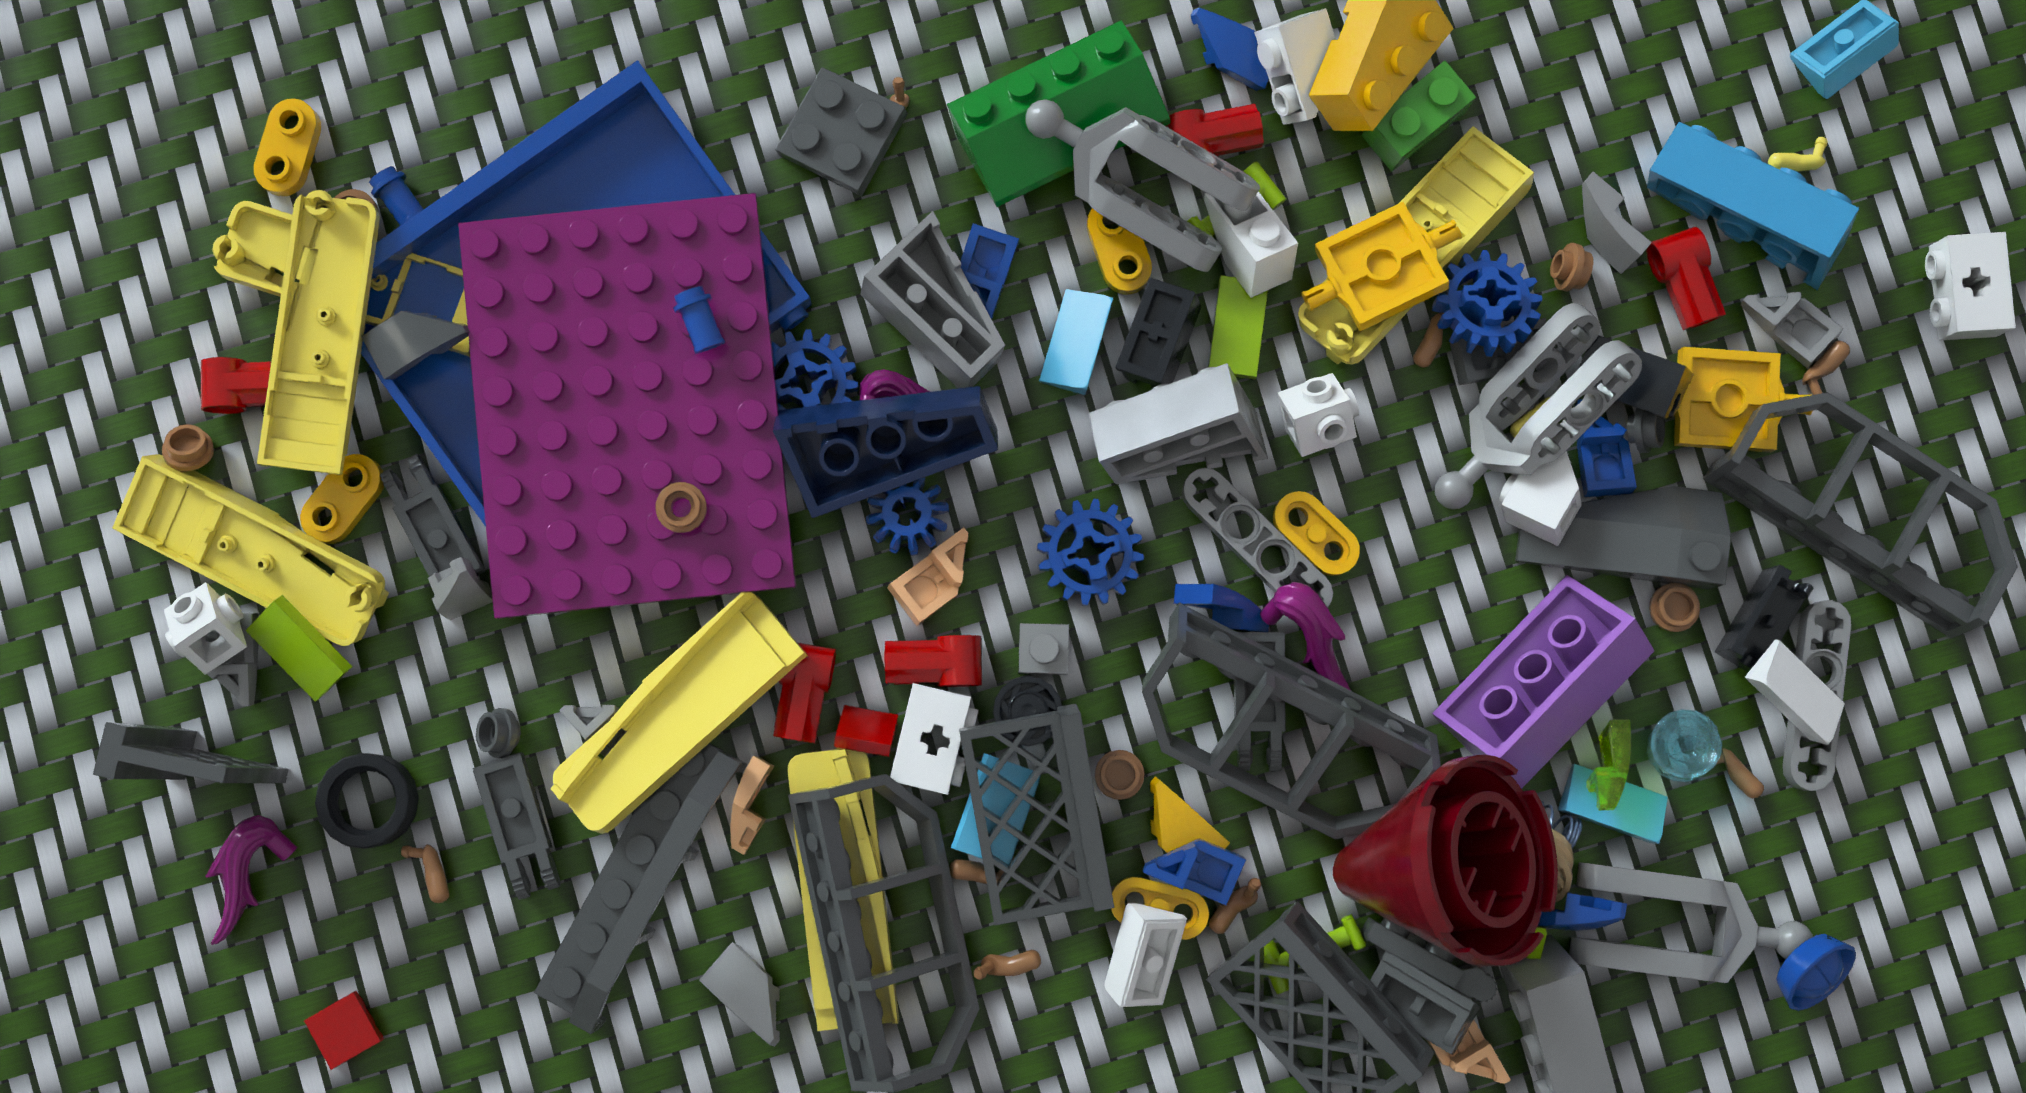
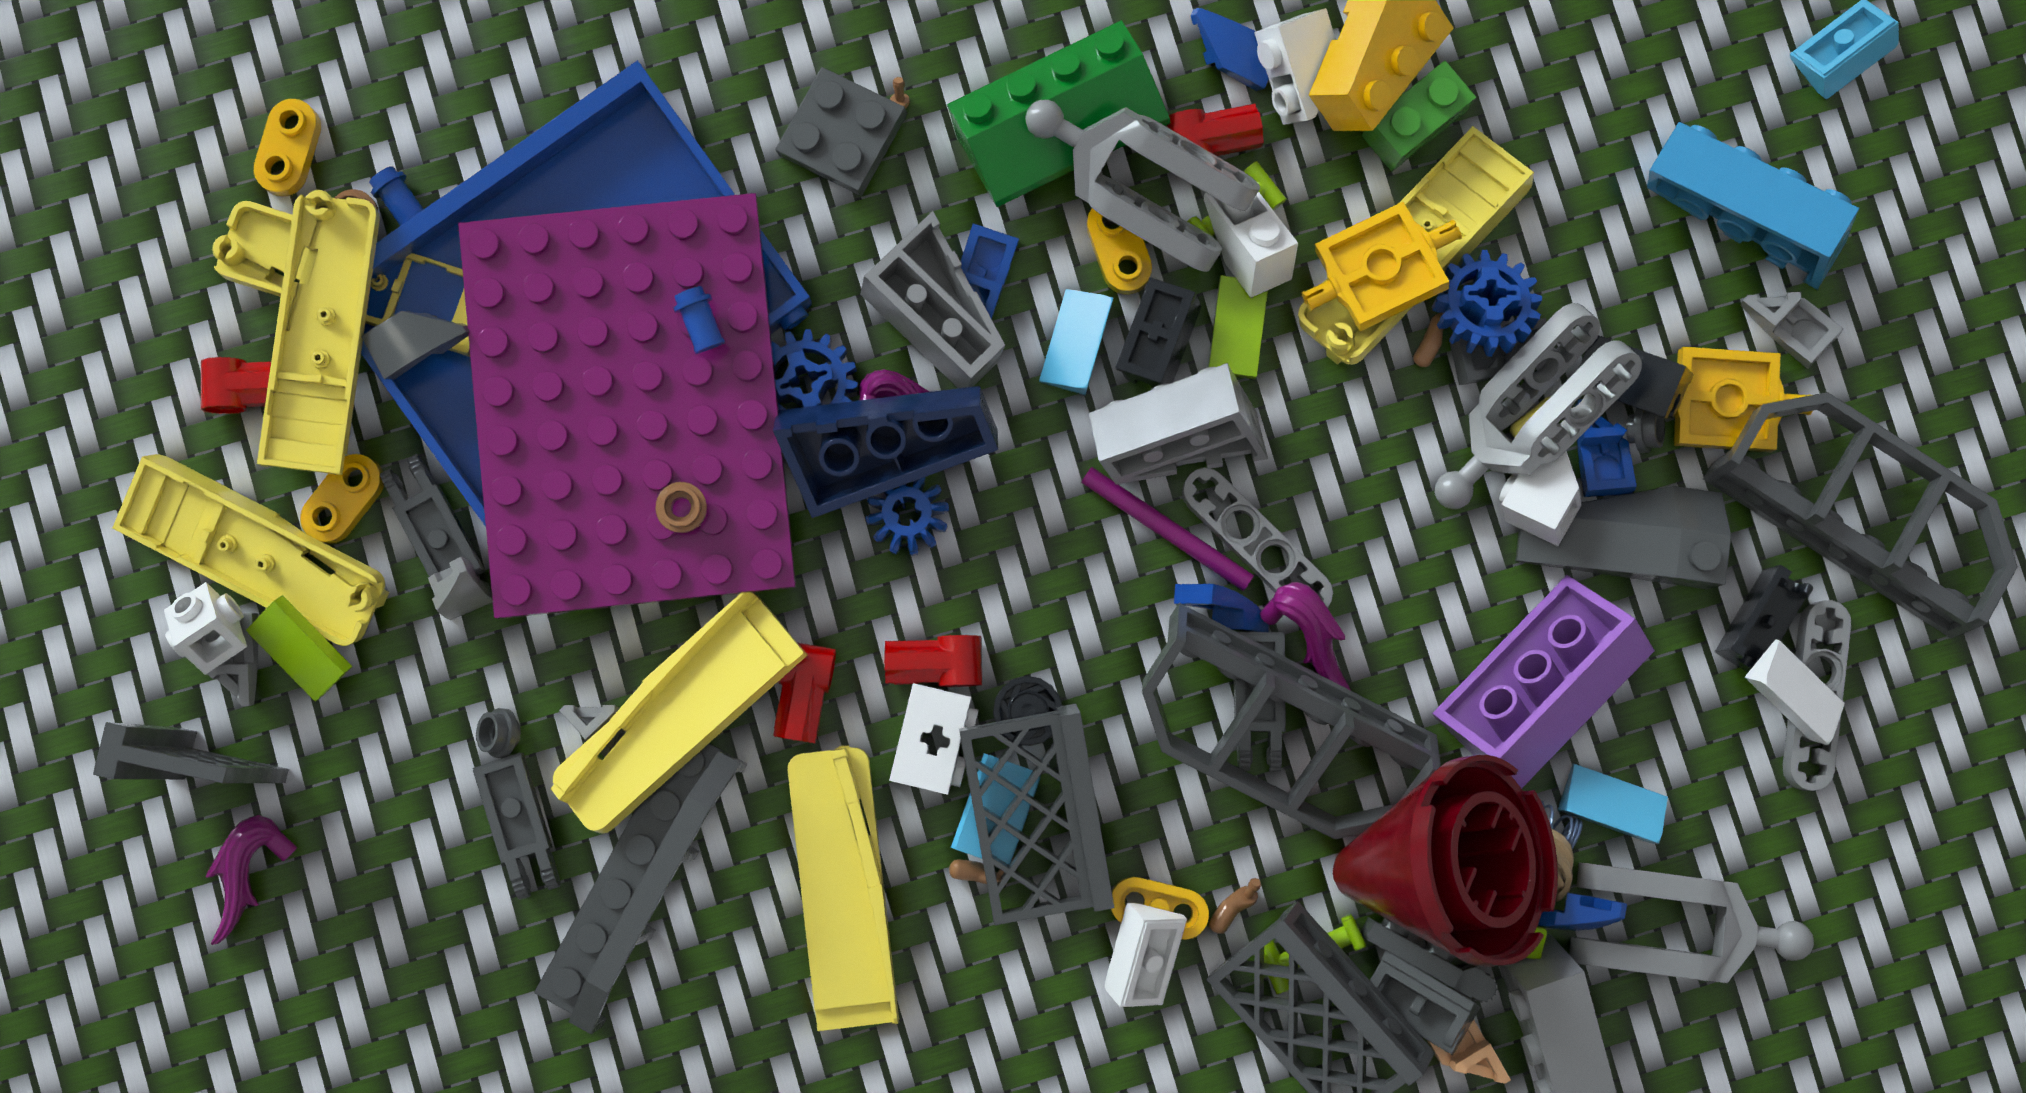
(187, 448): medium nougat plate -> none
(329, 791): black tyre -> none
(343, 1030): red piece -> none
(434, 872): medium nougat piece -> none
(745, 822): light nougat slope -> none
(745, 991): light grey slope -> none
(843, 943): dark grey plate -> none
(866, 730): red piece -> none
(932, 580): light nougat slope -> none
(1008, 966): medium nougat piece -> none
(1043, 649): light grey plate -> none
(1083, 531): blue gear -> none
(1119, 774): medium nougat plate -> none
(1167, 529): none -> magenta bar
(1177, 822): yellow slope -> none
(1199, 868): blue slope -> none
(1318, 414): white brick -> none
(1318, 530): yellow plate -> none
(1571, 267): medium nougat plate -> none
(1605, 229): light grey slope -> none
(1615, 756): clear neon green slope -> none
(1674, 607): medium nougat plate -> none
(1683, 266): red piece -> none
(1684, 746): clear light blue wheel -> none
(1741, 775): medium nougat piece -> none
(1798, 161): light yellow piece -> none
(1814, 971): blue hat -> none
(1826, 365): medium nougat piece -> none
(1975, 262): white brick -> none

